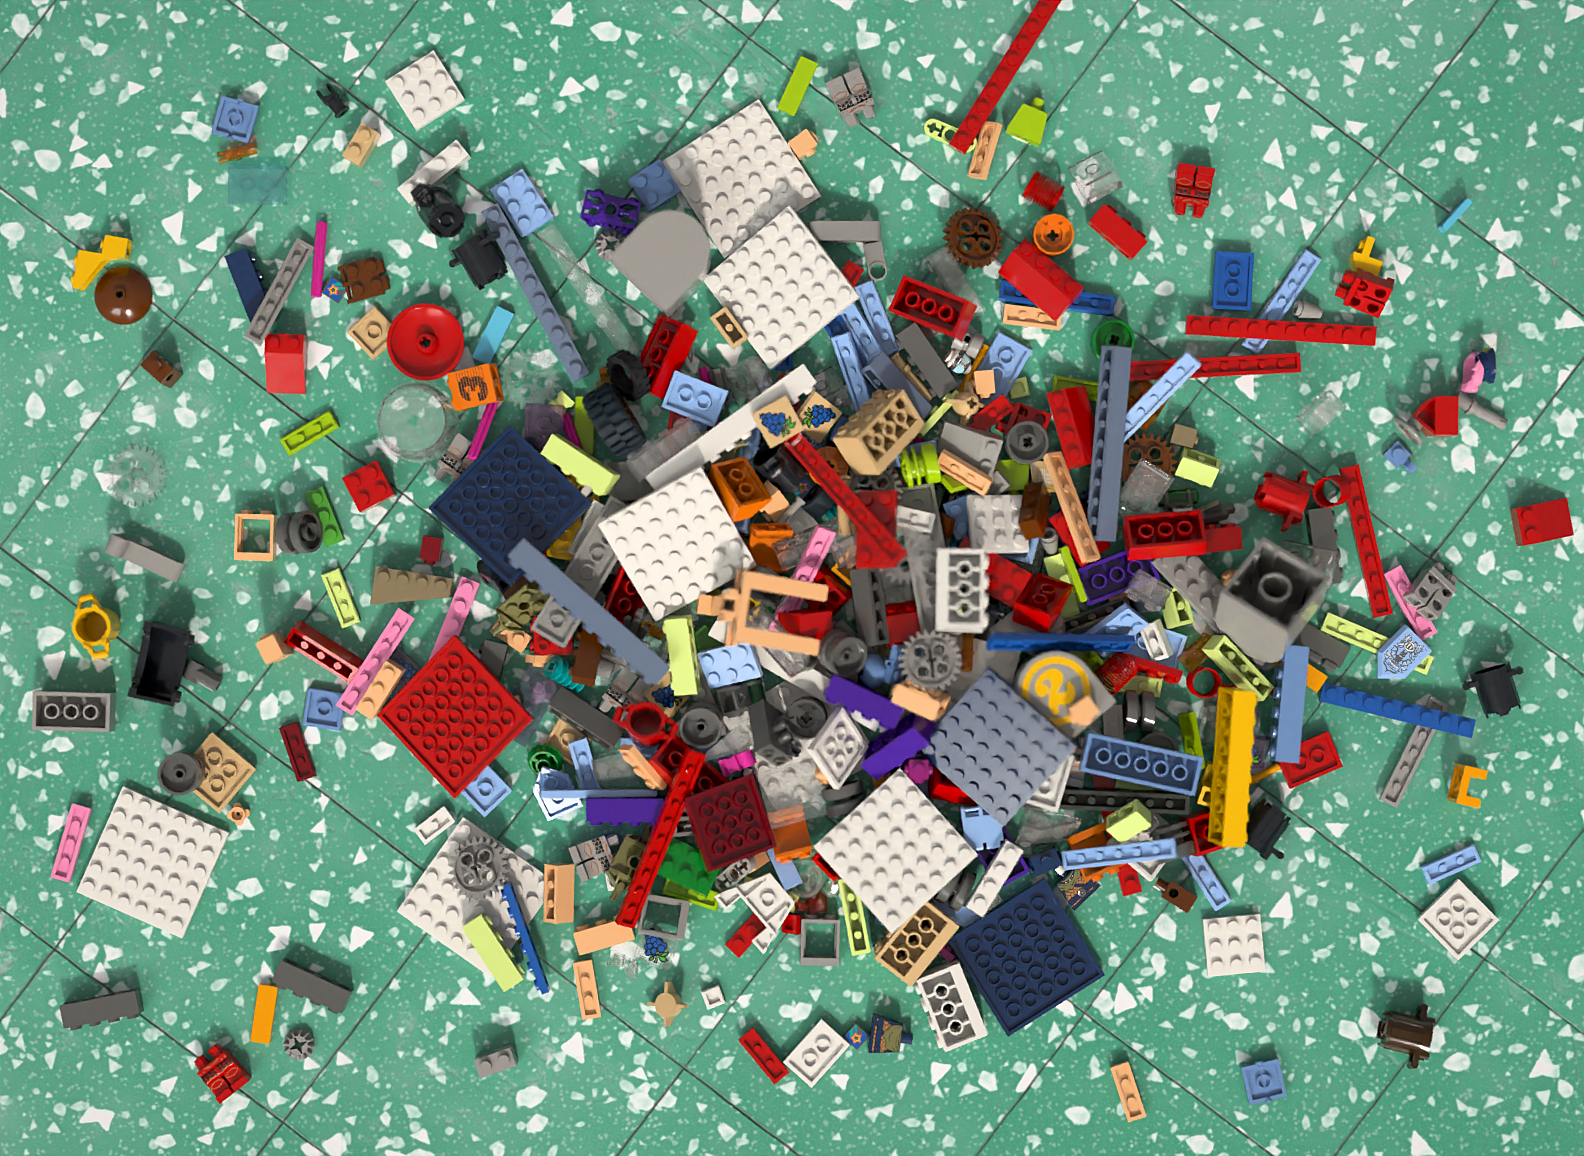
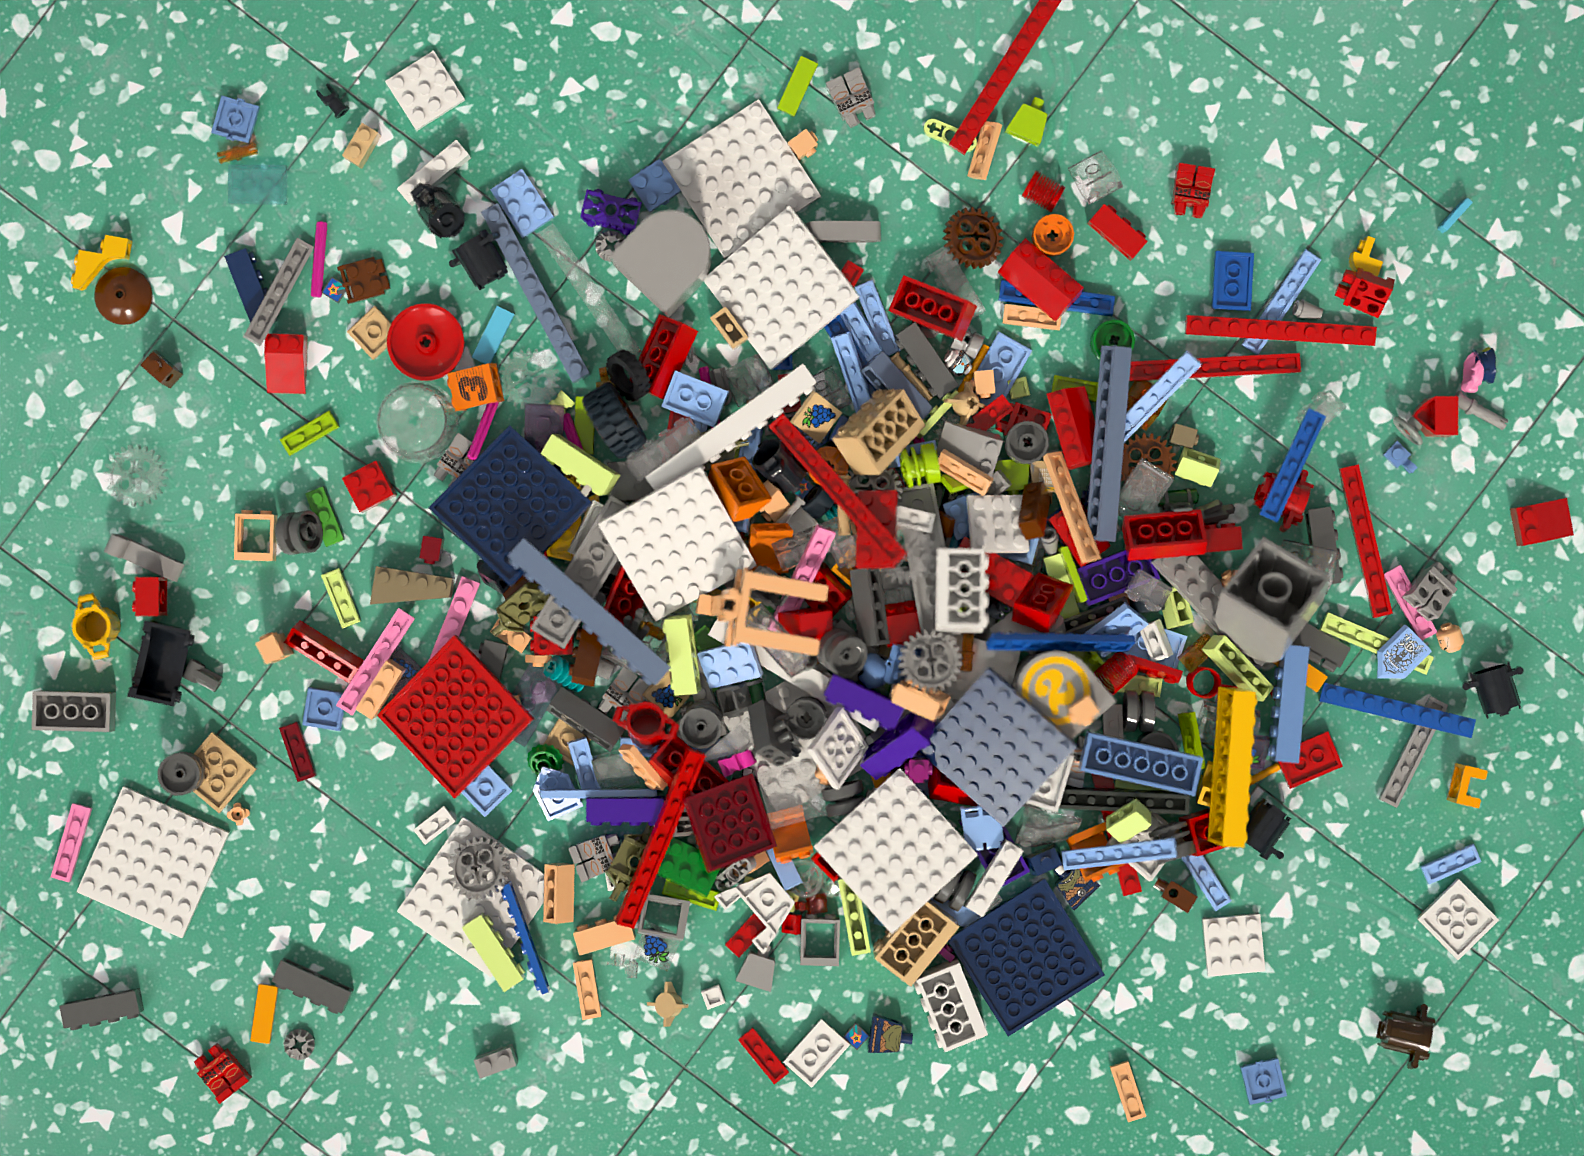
(150, 596): none -> red brick
(757, 970): none -> light grey torso
(777, 421): tan tile -> none
(874, 256): light grey piece -> none
(874, 735): none -> dark grey tile
(1292, 465): none -> blue plate
(1345, 491): red piece -> none
(1450, 637): none -> light nougat head

